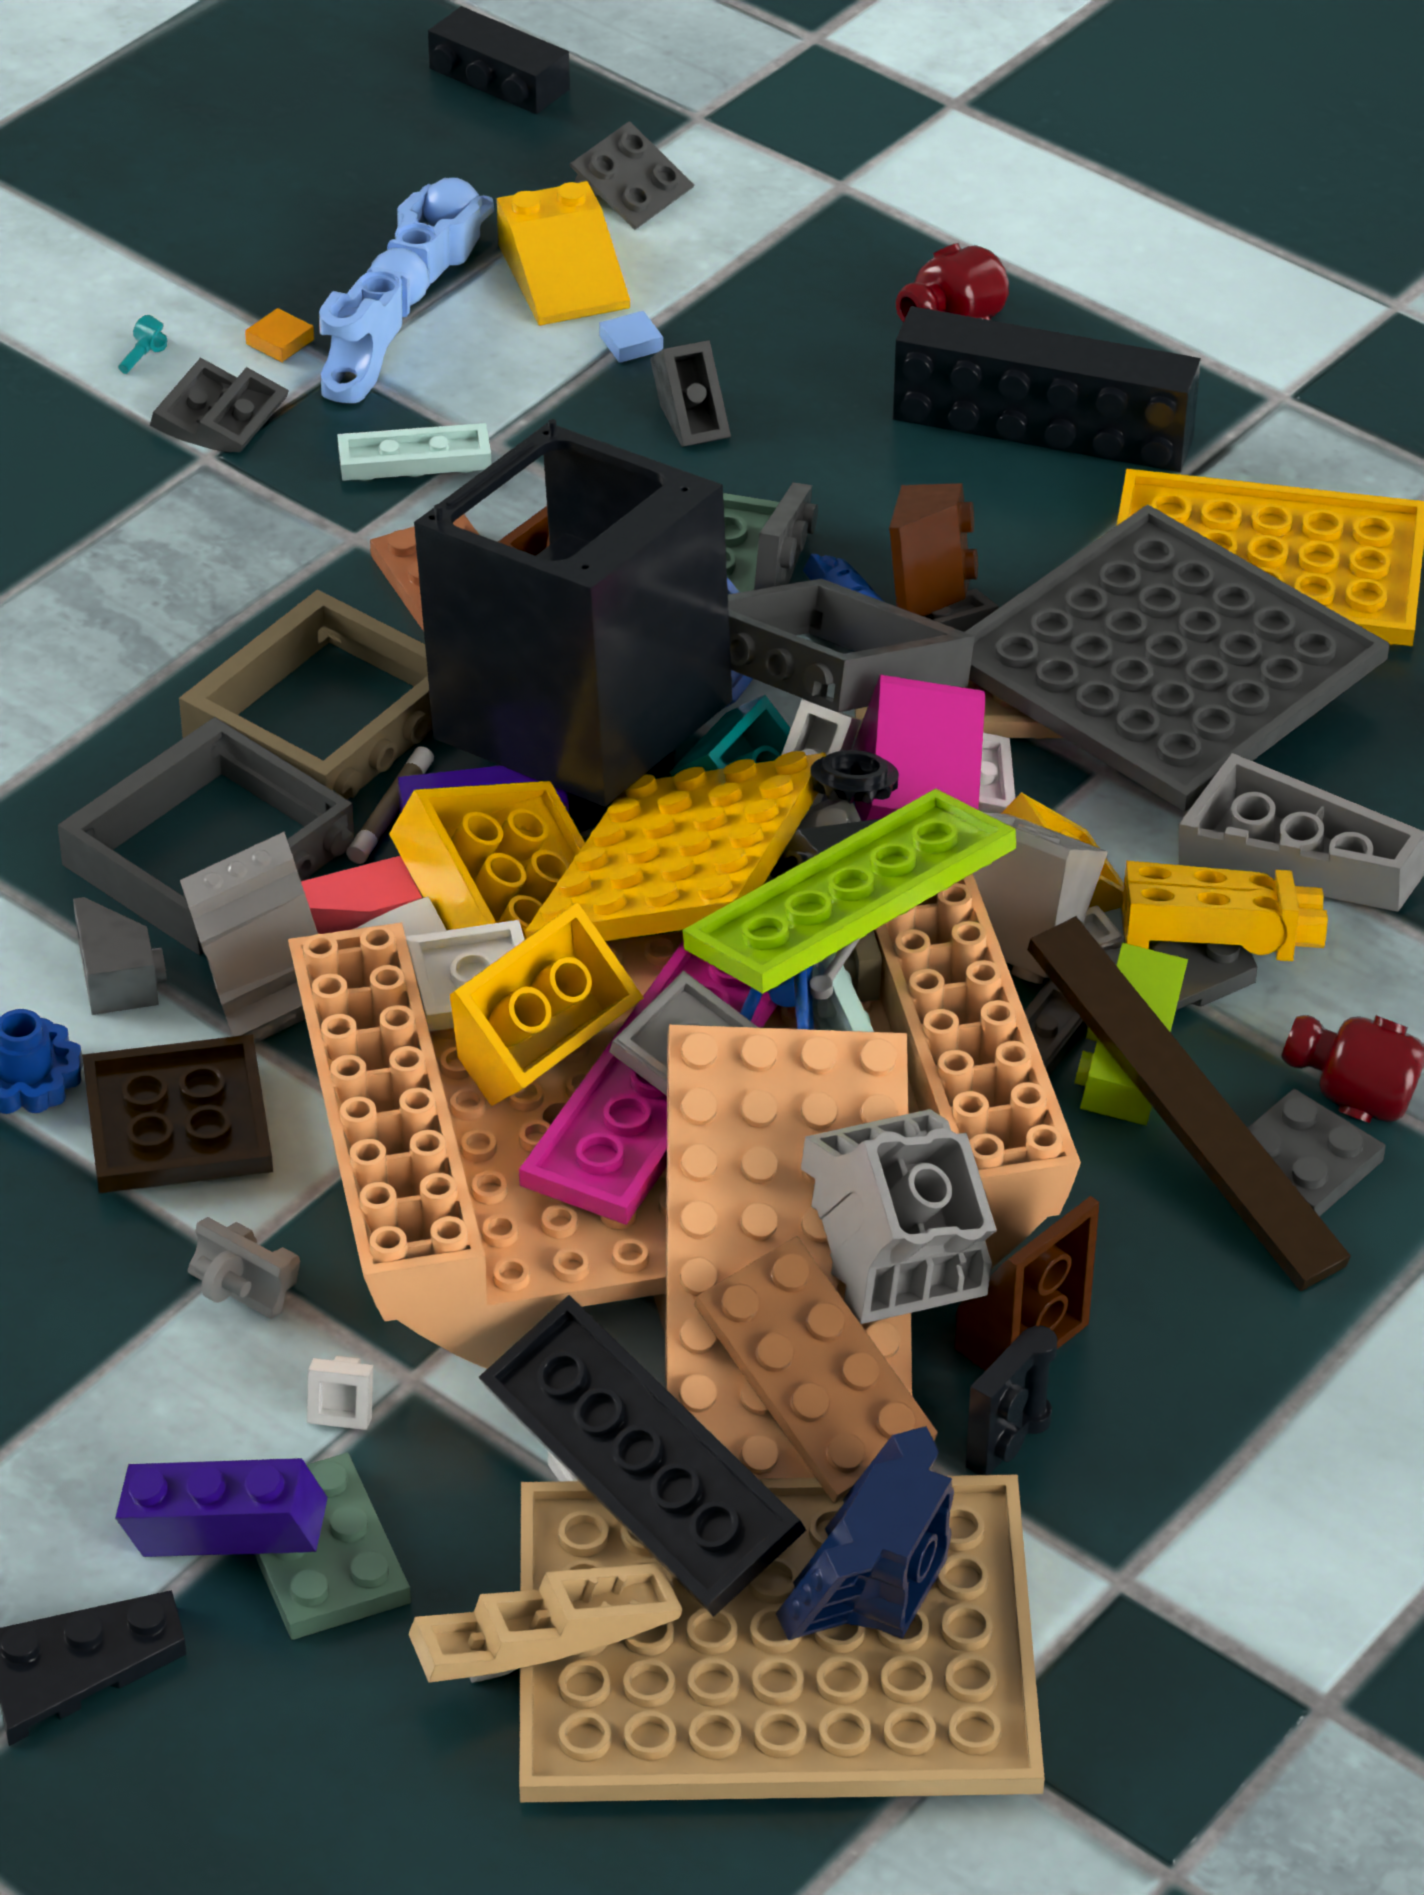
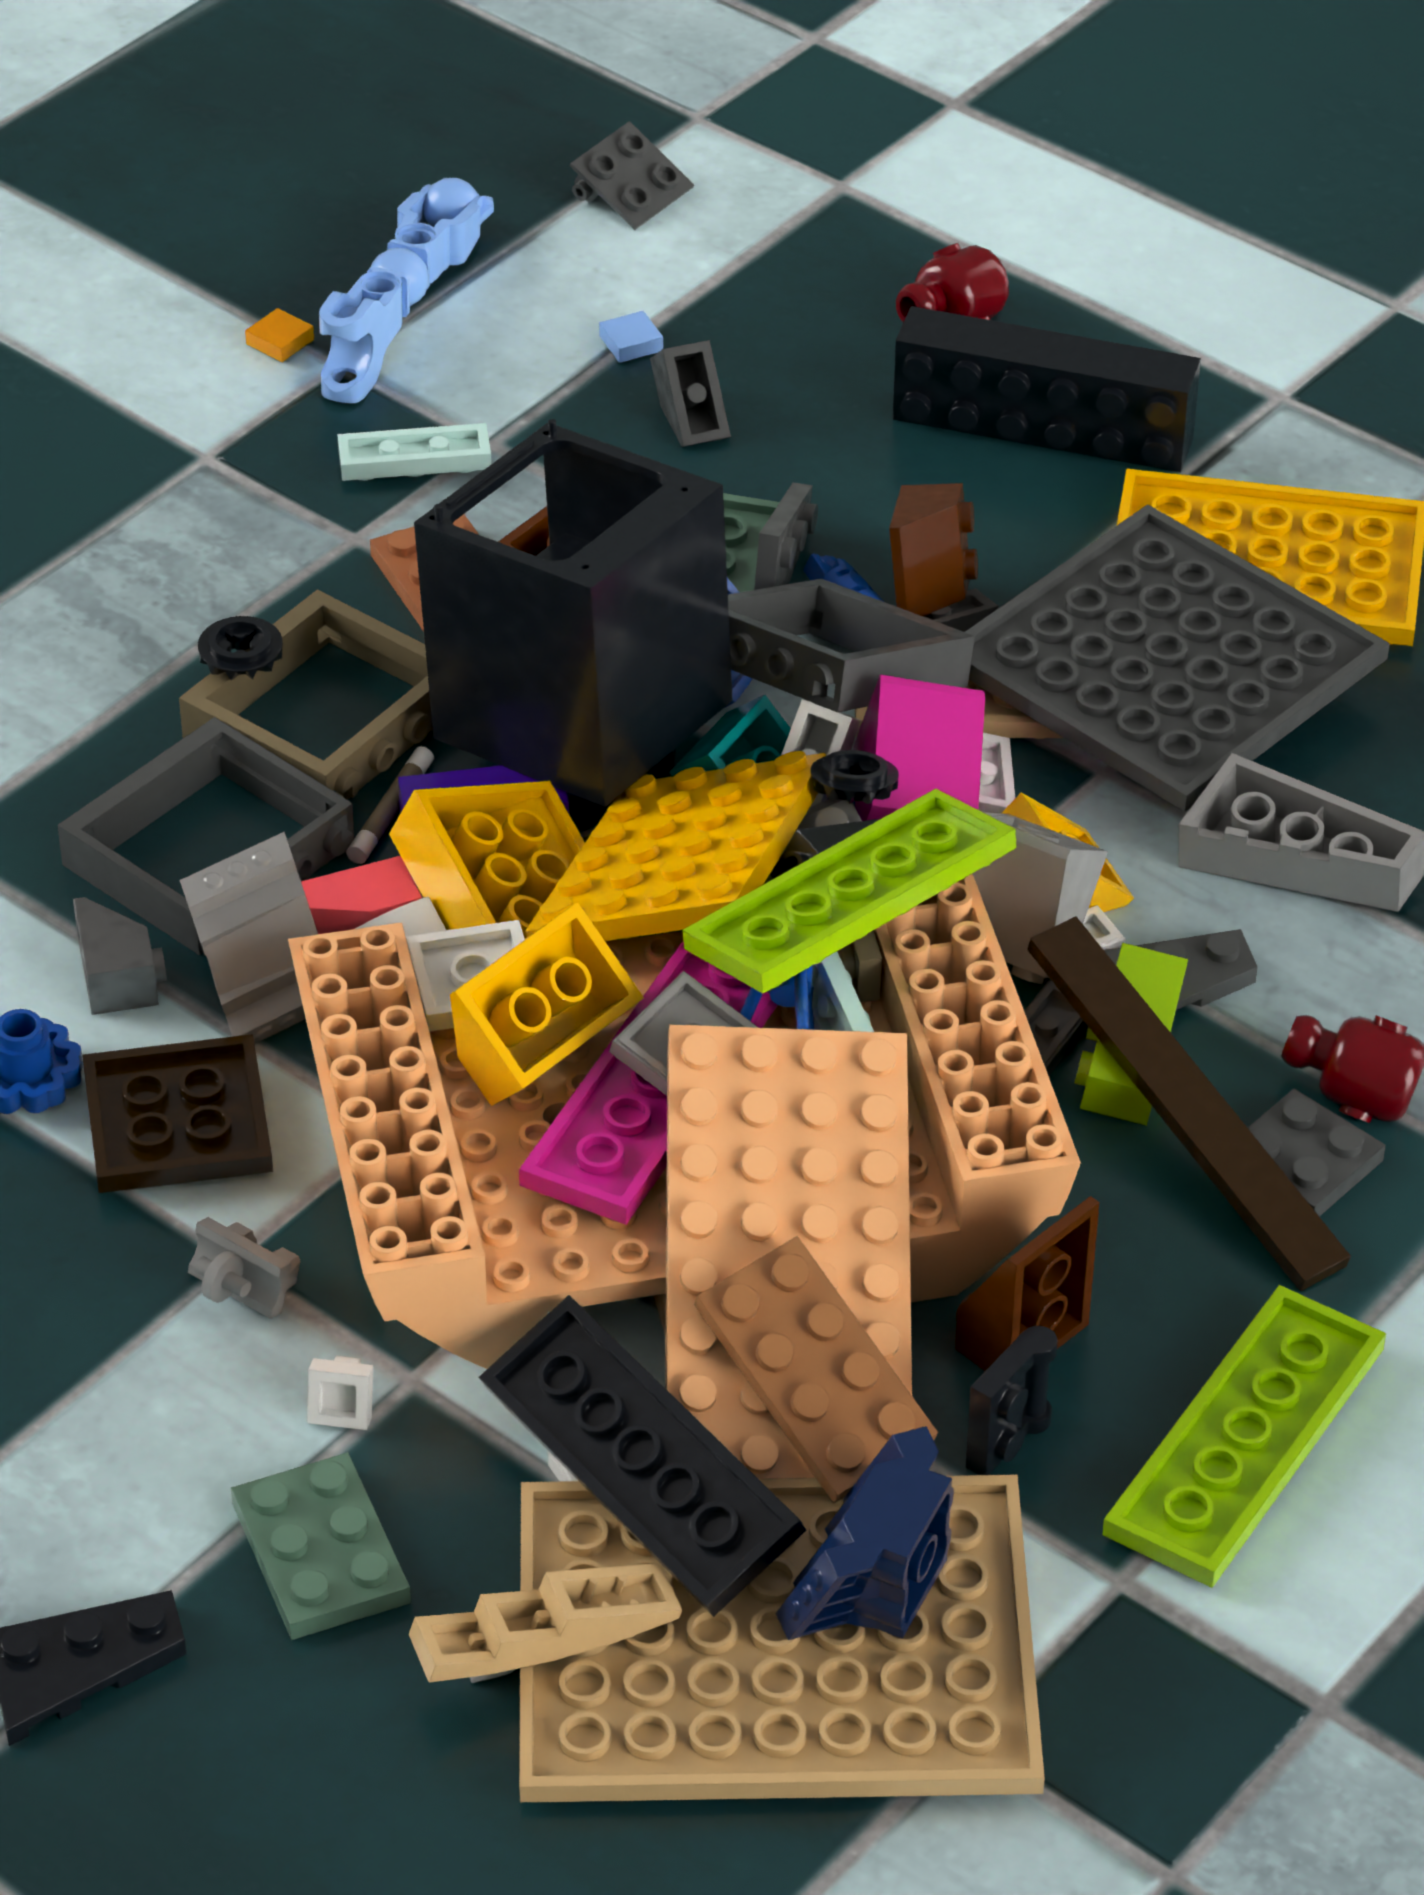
(149, 337): teal hand -> none
(217, 407): dark grey slope -> none
(222, 1507): dark purple brick -> none
(239, 634): none -> black gear
(499, 60): black brick -> none
(561, 252): yellow slope -> none
(822, 985): light grey hinge -> none
(901, 1214): light grey slope -> none
(1221, 908): yellow hips -> none
(1244, 1436): none -> lime plate

